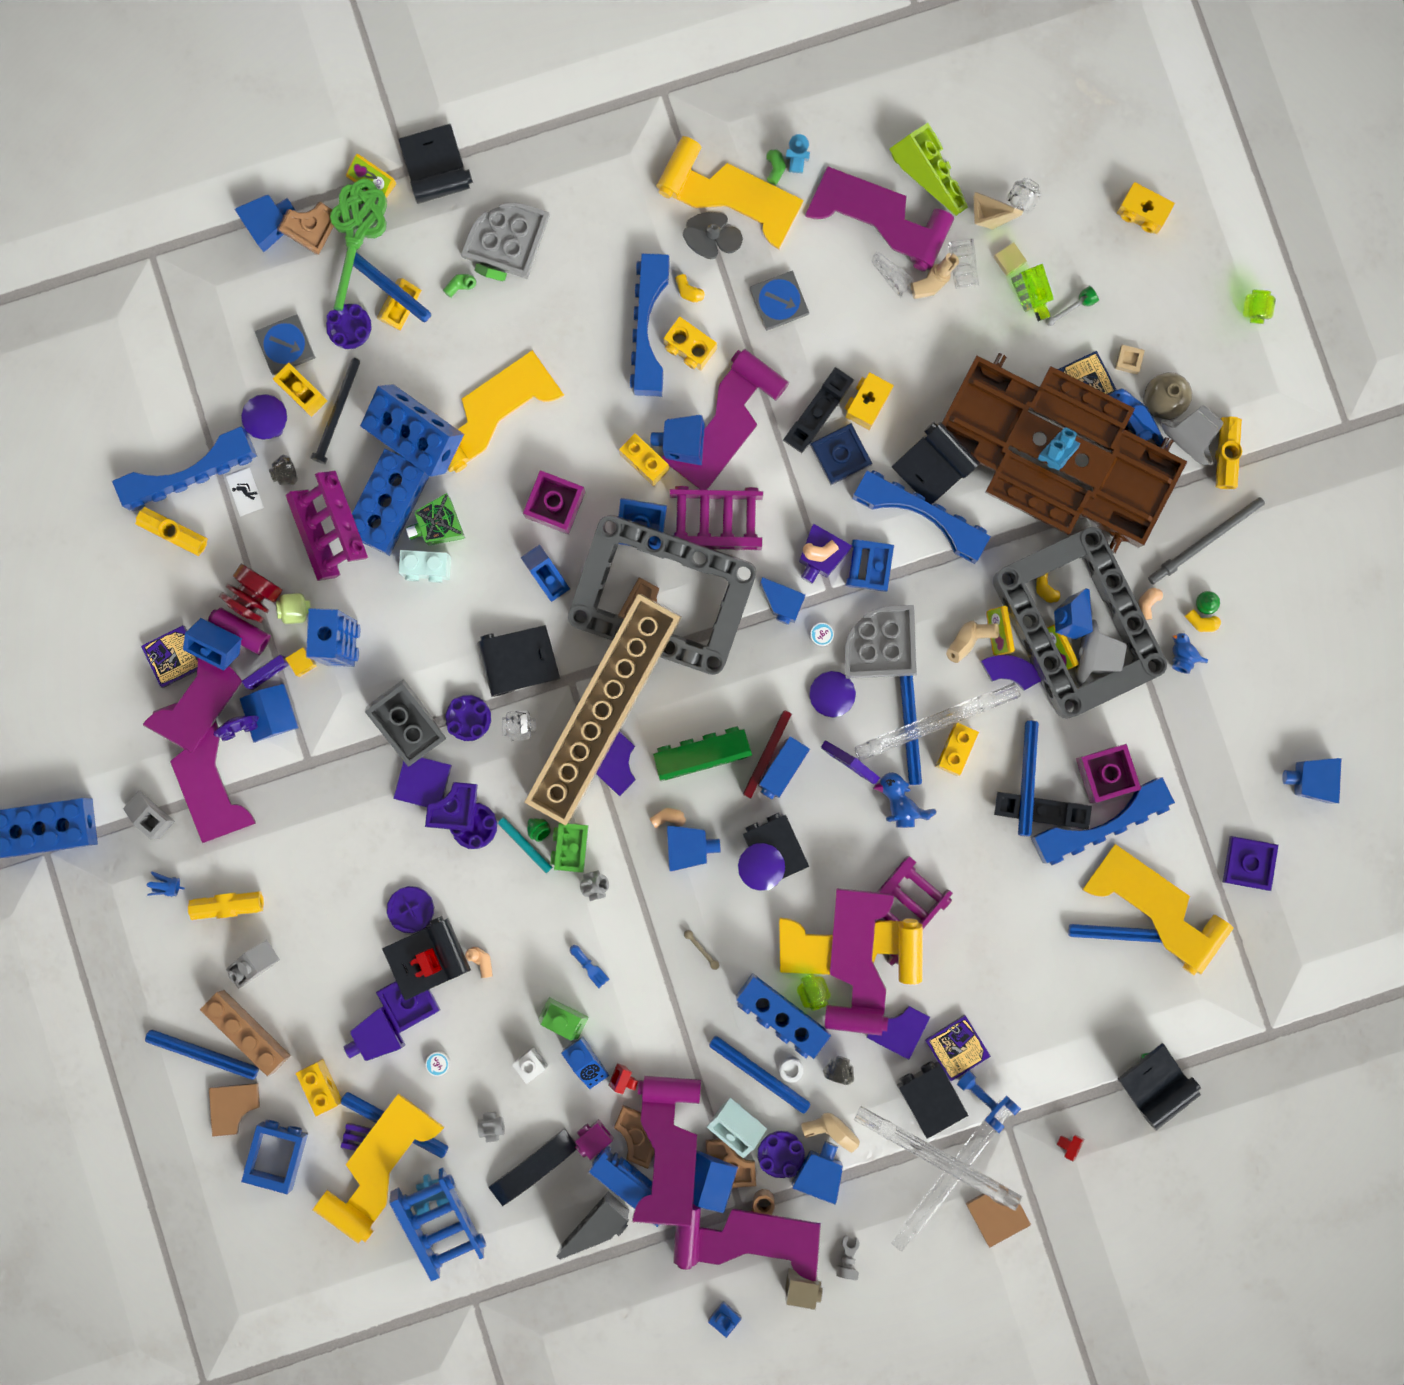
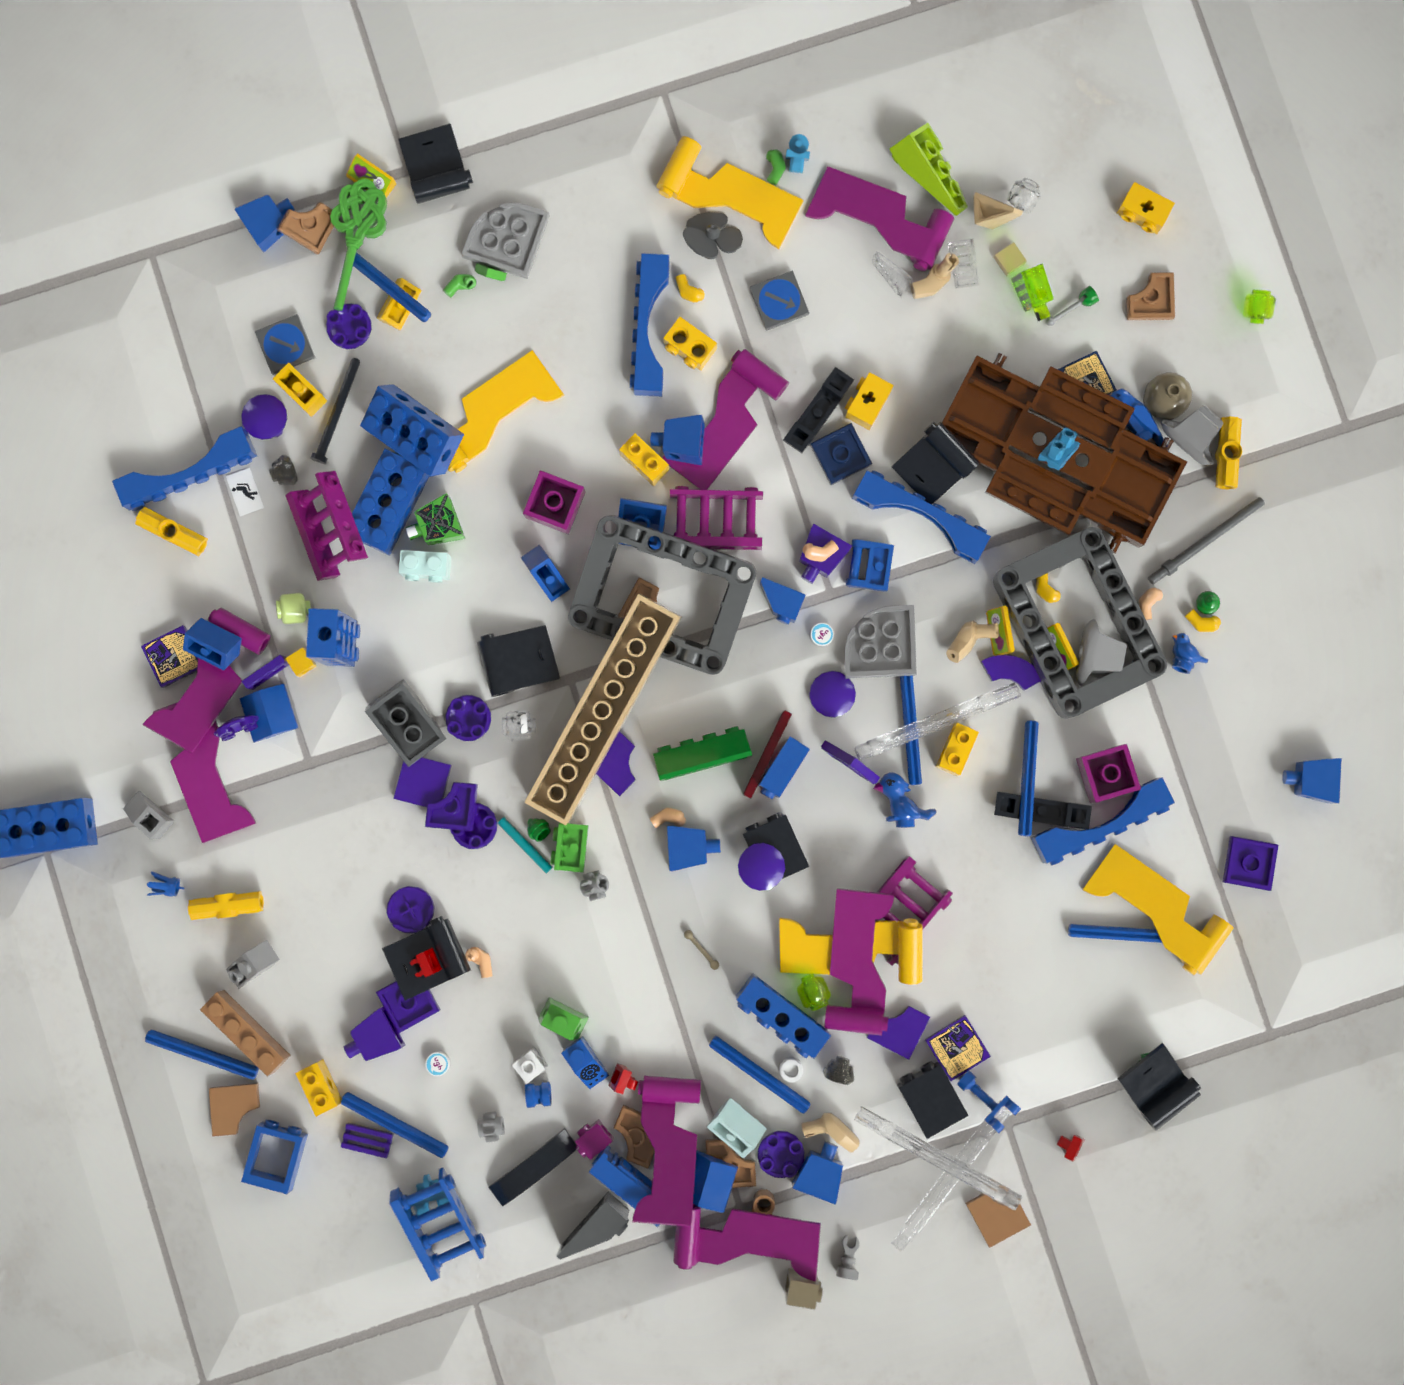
(250, 593): dark red wheel -> none
(372, 1167): yellow door -> none
(538, 1094): none -> blue wheel
(594, 972): blue piece -> none
(724, 1319): blue tile -> none
(1074, 616): blue slope -> none
(1129, 359): tan tile -> none
(1155, 300): none -> medium nougat tile

